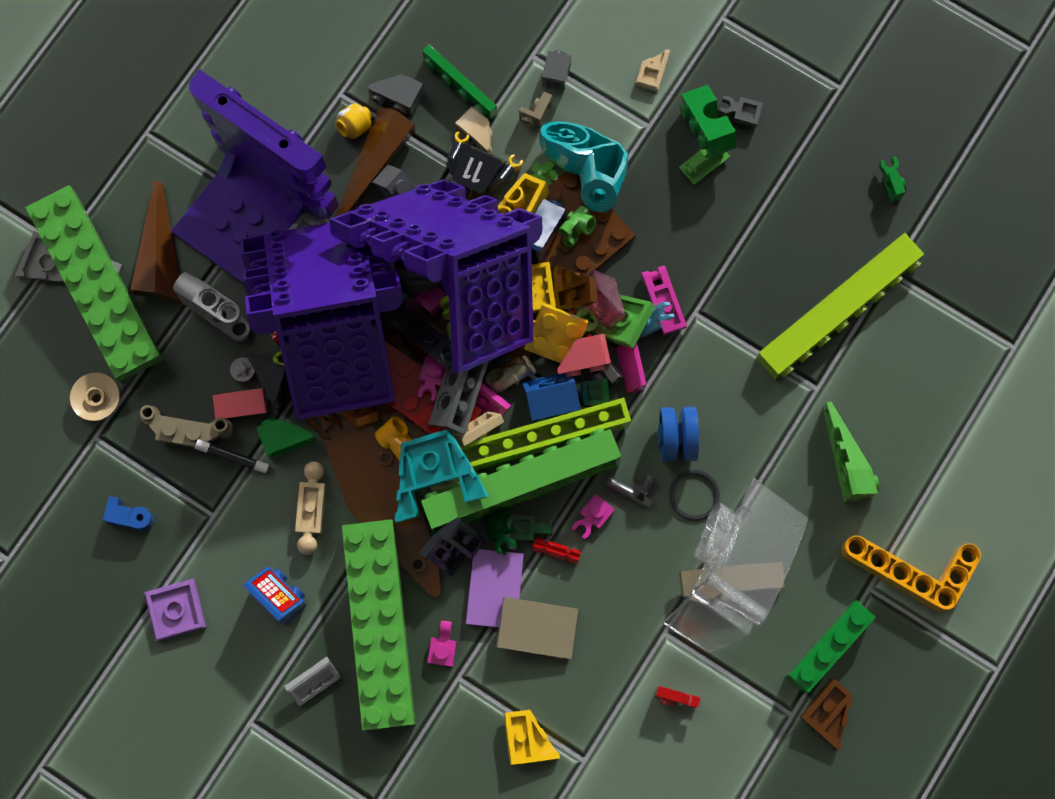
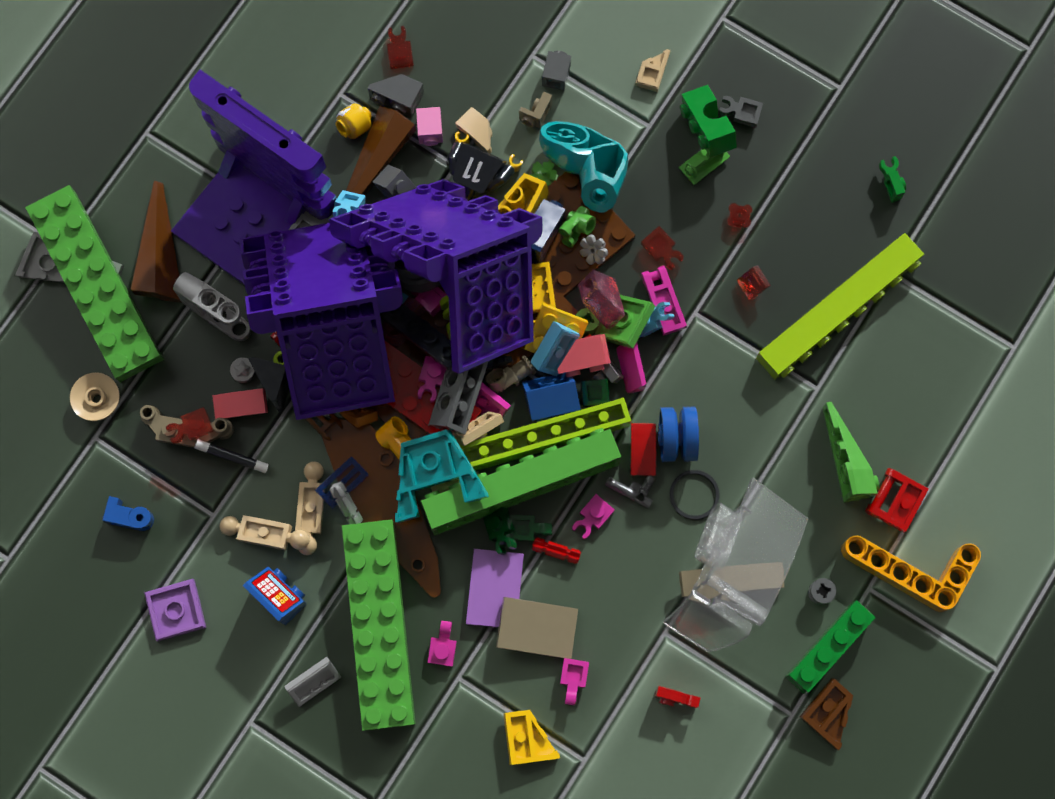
(194, 425): none -> clear red plate
(264, 532): none -> tan plate
(282, 437): green slope -> none
(346, 503): none -> light grey axle
(347, 202): none -> medium azure plate
(358, 468): none -> clear blue tile
(400, 50): none -> clear red plate
(429, 126): none -> bright pink brick
(451, 545): black slope -> none
(465, 89): green plate -> none
(554, 348): none -> medium azure slope
(573, 289): reddish brown wing -> none
(573, 676): none -> dark pink plate
(593, 249): none -> light grey plant
(643, 449): none -> red slope
(661, 245): none -> clear red plate
(743, 221): none -> clear red plate
(753, 282): none -> clear red plate
(817, 593): none -> dark grey wheel
(904, 503): none -> red plate

